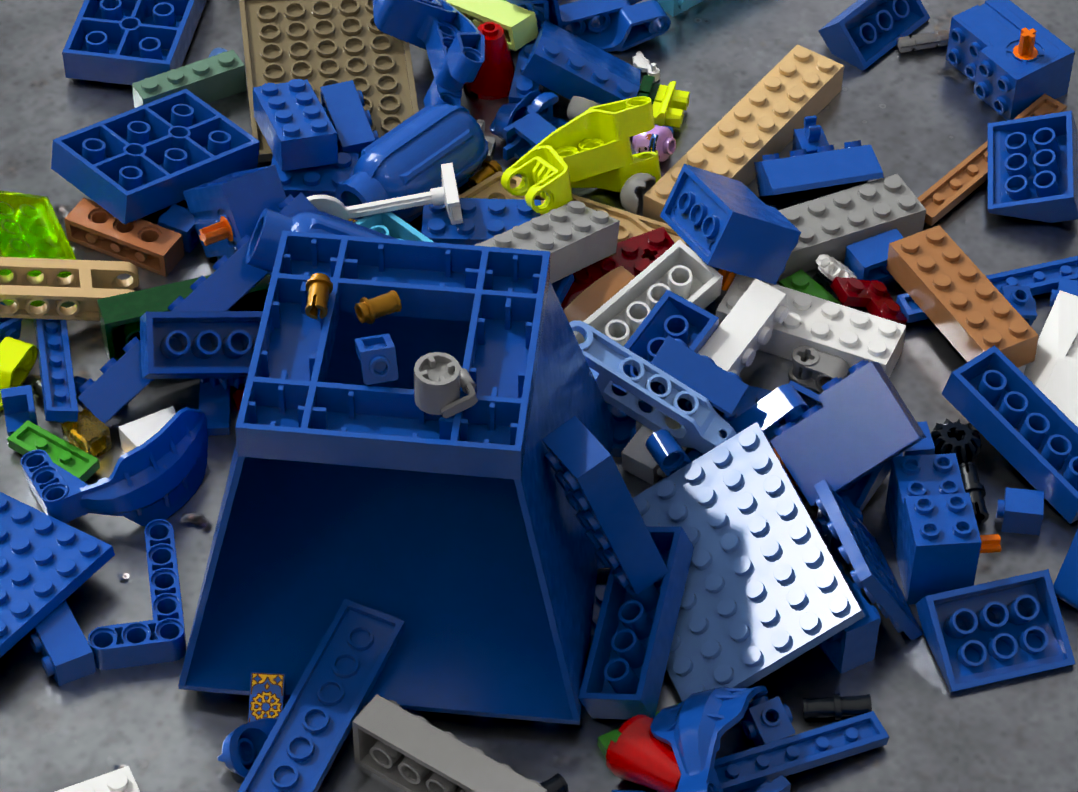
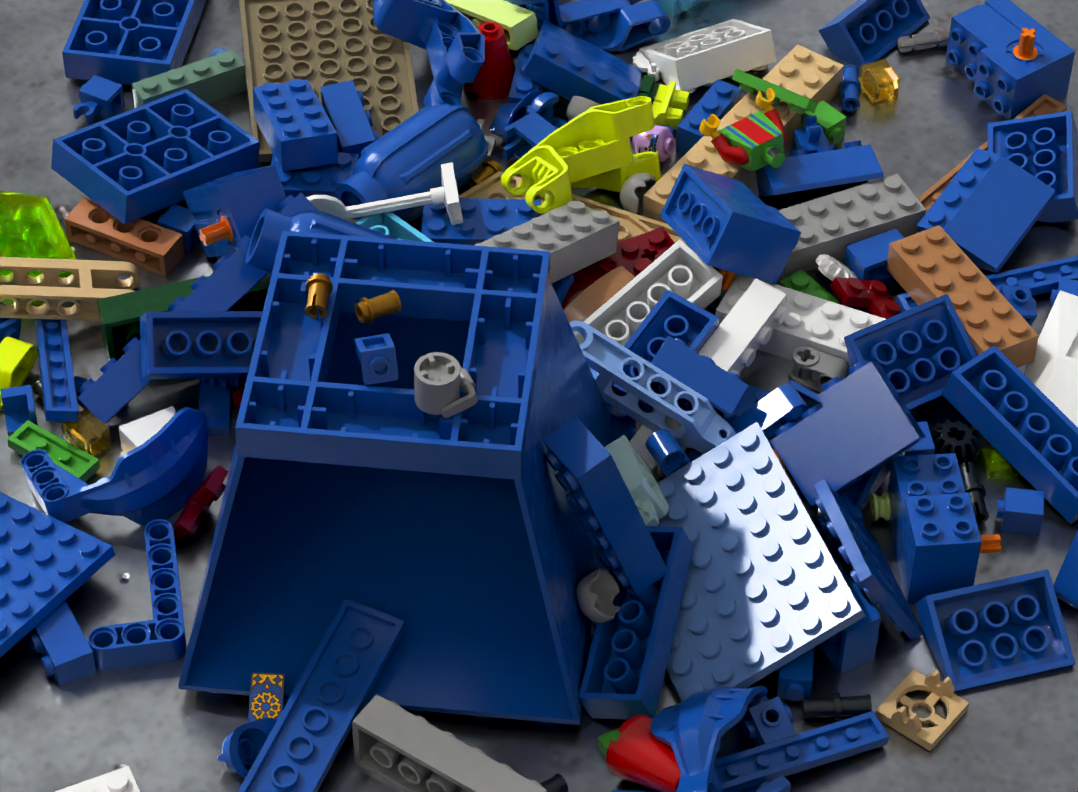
(99, 99): none -> blue brick
(199, 503): none -> dark red plate
(596, 596): none -> light grey hair
(639, 481): none -> light aqua hinge
(712, 54): none -> white slope
(716, 101): none -> blue brick
(752, 140): none -> torso
(796, 101): none -> bright green plate
(796, 678): none -> blue brick
(830, 120): none -> bright green brick
(850, 88): none -> blue pin
(879, 82): none -> clear yellow brick
(880, 506): none -> yellowish green bush
(912, 725): none -> tan piece
(916, 349): none -> blue slope
(989, 208): none -> blue slope
(995, 464): none -> clear neon green plate

